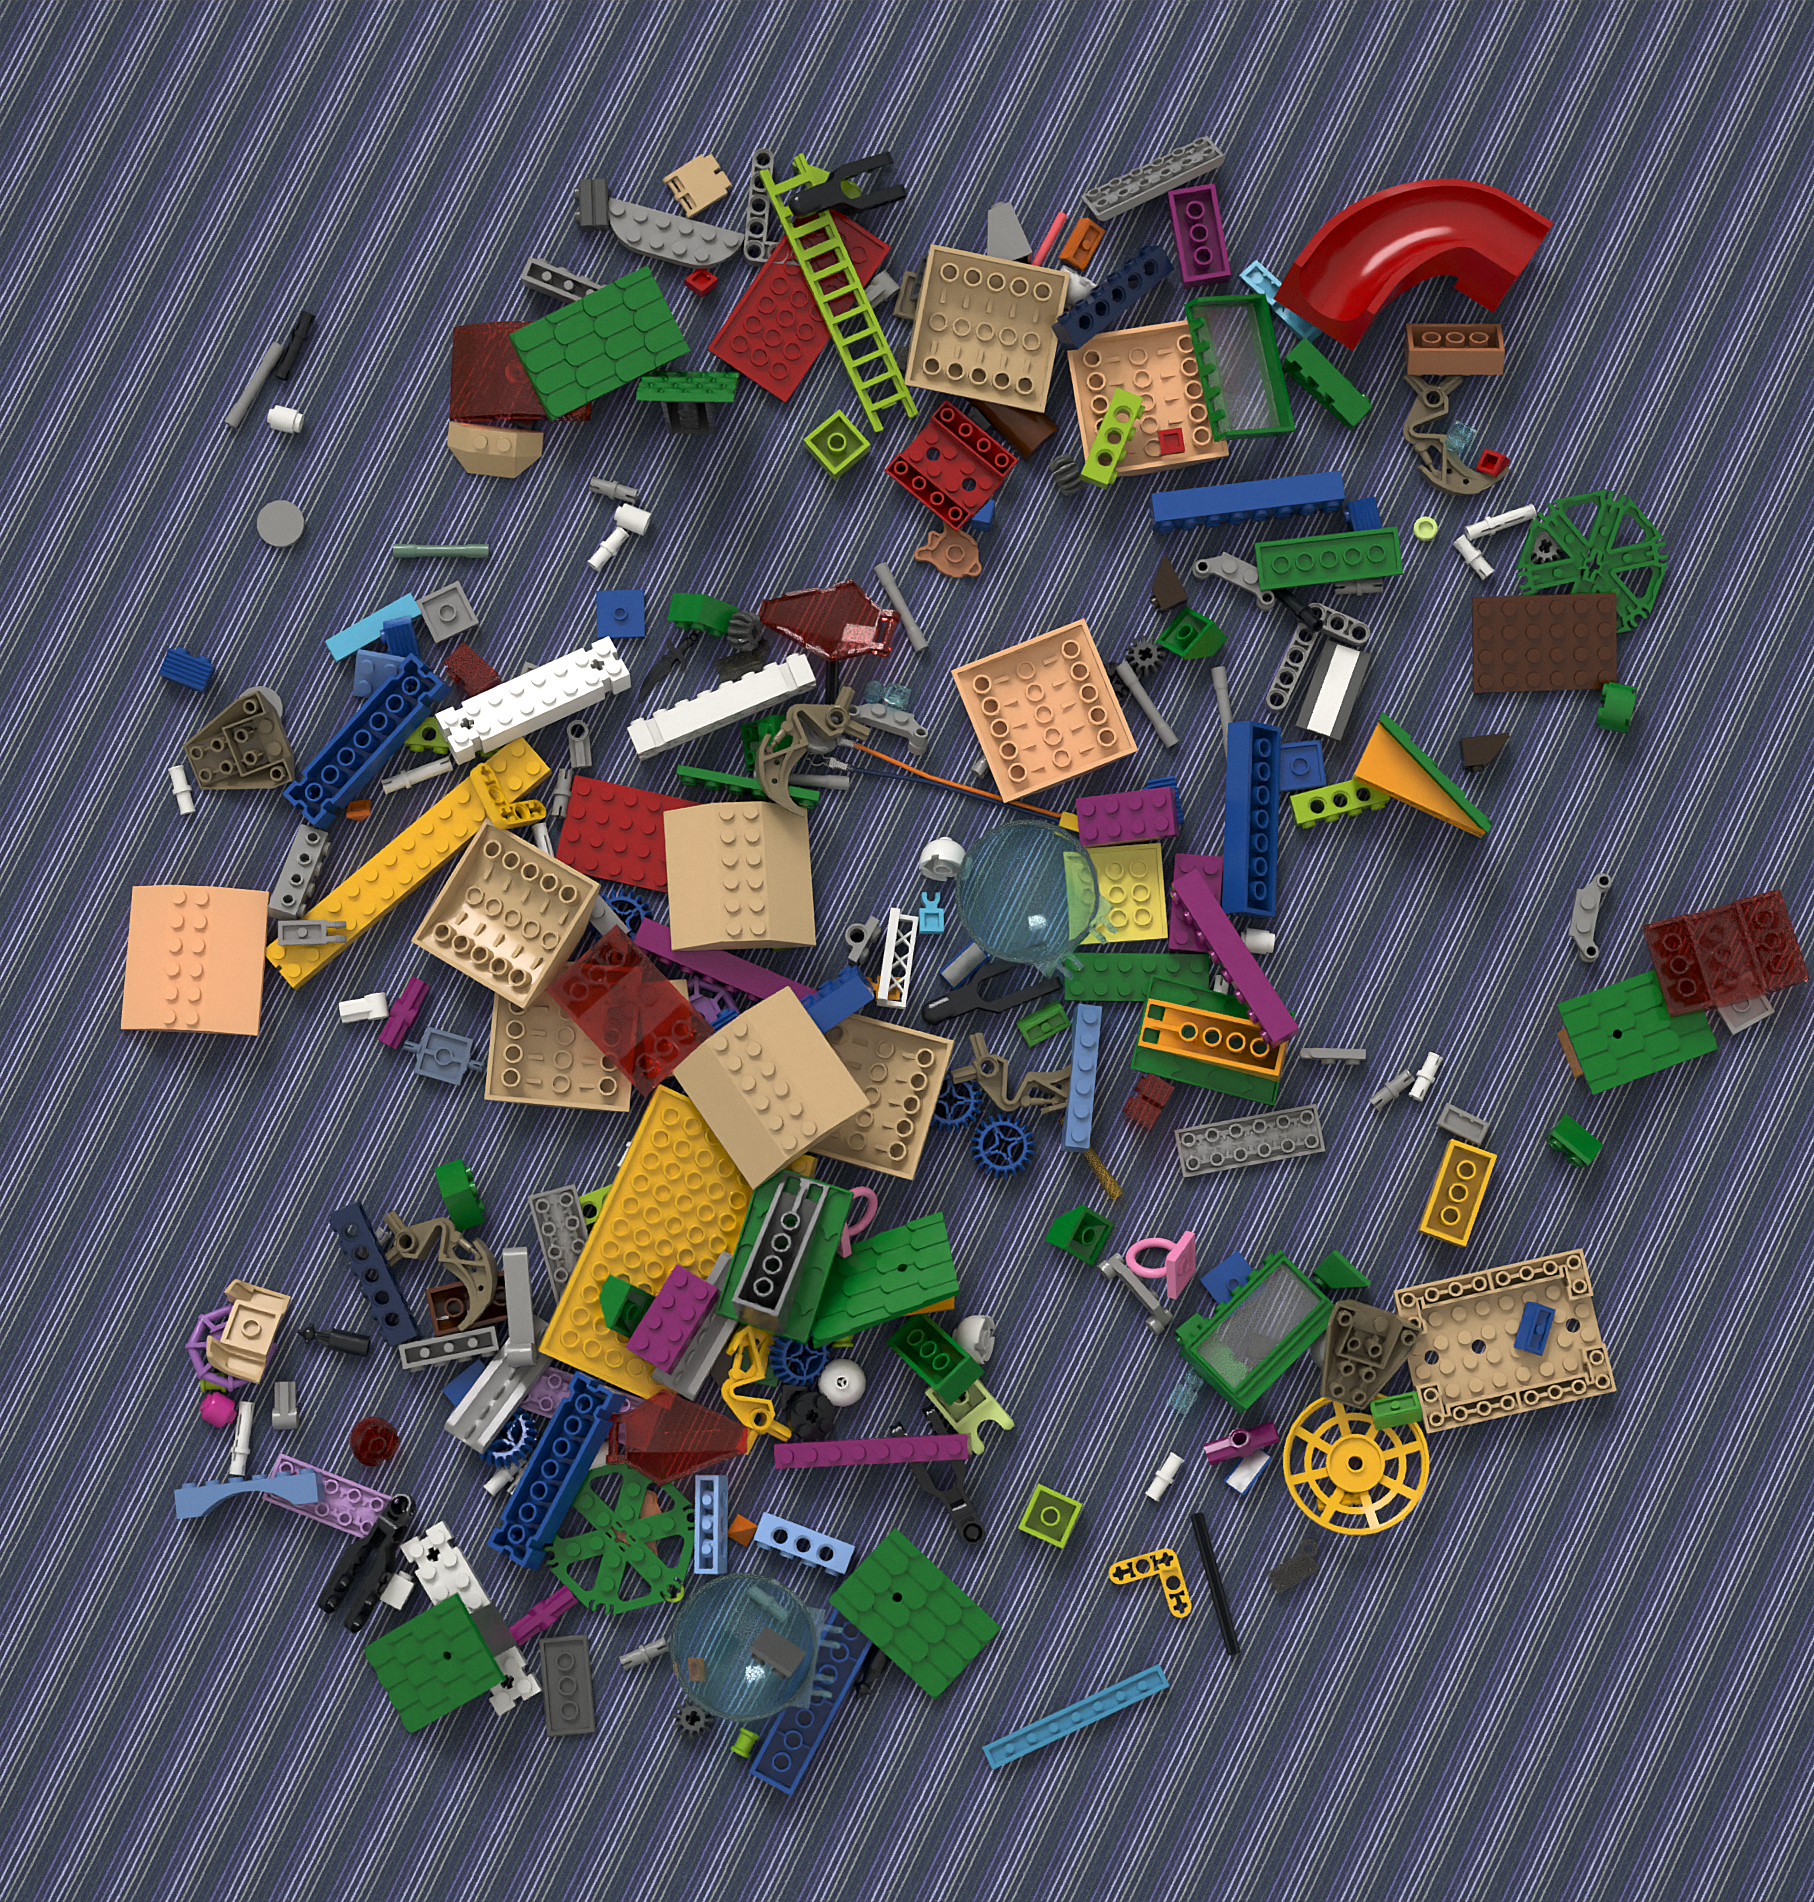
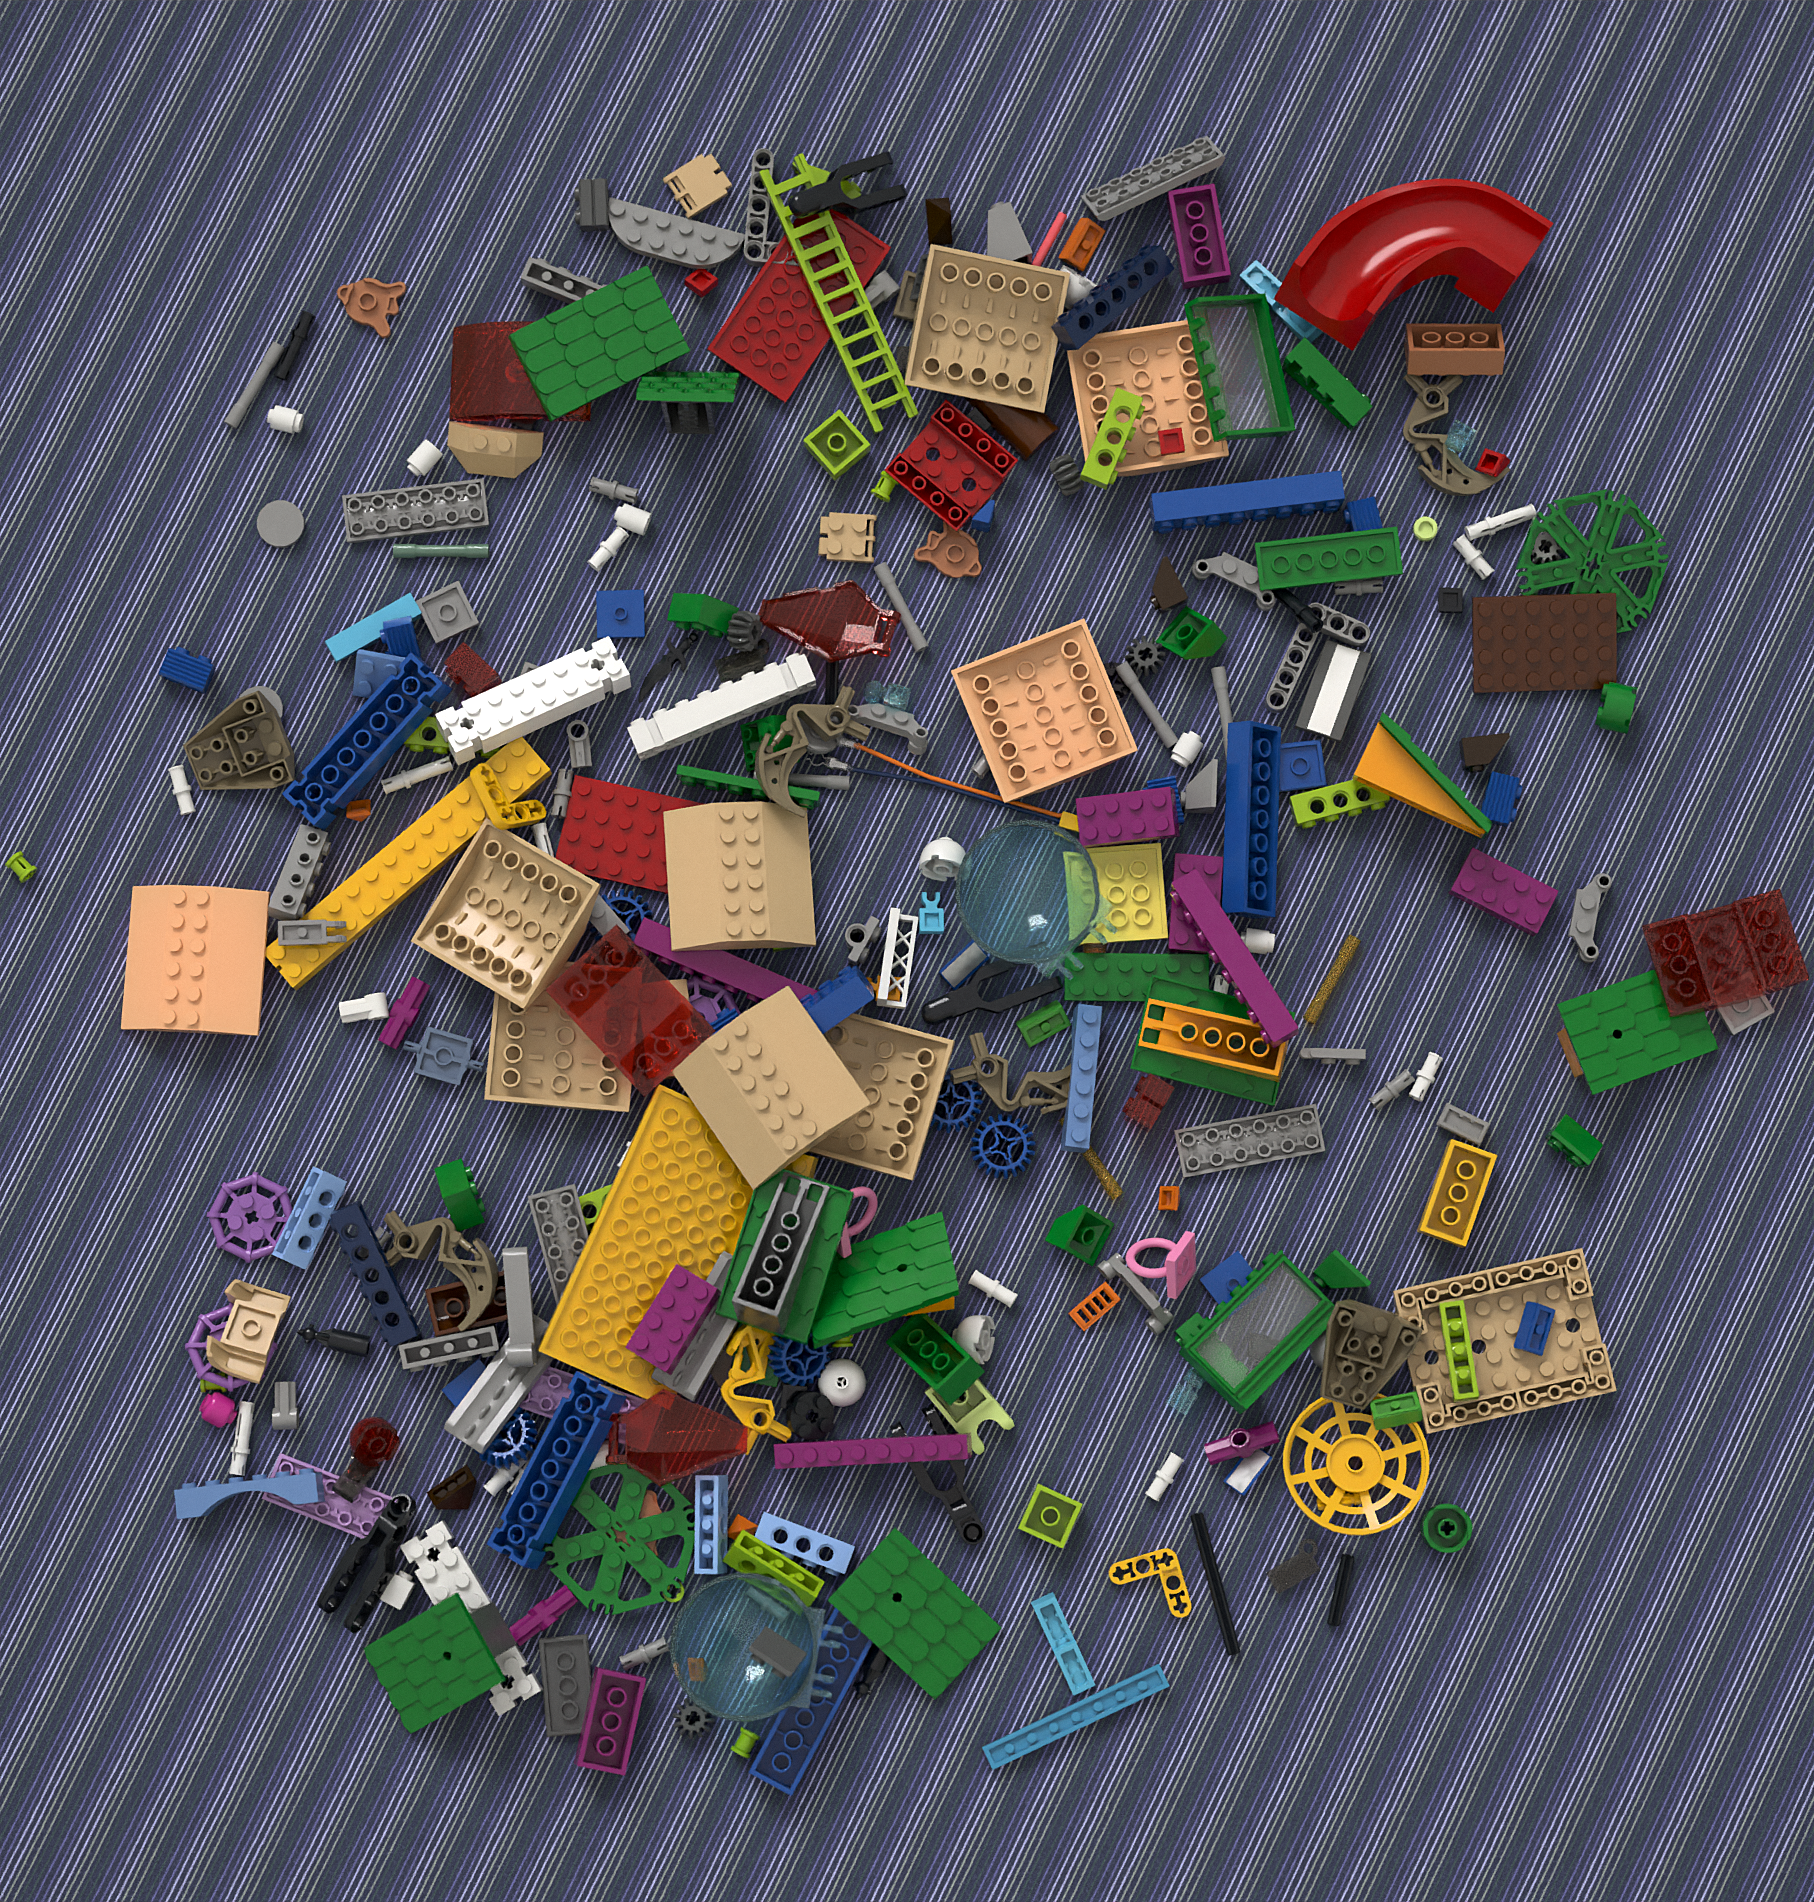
(21, 867): none -> lime bush
(237, 1216): none -> medium lavender plate
(298, 1222): none -> light blue brick
(354, 1479): none -> clear smoke hinge
(371, 302): none -> nougat tile
(415, 511): none -> light grey plate
(423, 458): none -> white brick
(454, 1491): none -> dark brown slope
(610, 1720): none -> magenta brick
(623, 1305): green slope -> none
(753, 1556): none -> lime brick
(847, 537): none -> tan plate
(884, 487): none -> lime bush
(939, 221): none -> dark brown slope
(993, 1288): none -> white pin
(1063, 1643): none -> medium azure slope
(1094, 947): none -> clear orange tile
(1096, 1293): none -> orange slope
(1169, 1198): none -> orange slope
(1186, 749): none -> white brick
(1201, 791): none -> light grey slope
(1340, 1590): none -> black axle
(1344, 956): none -> clear yellow piece
(1450, 600): none -> black plate
(1455, 1538): none -> green brick
(1458, 1351): none -> lime brick
(1500, 798): none -> blue brick
(1503, 892): none -> magenta brick

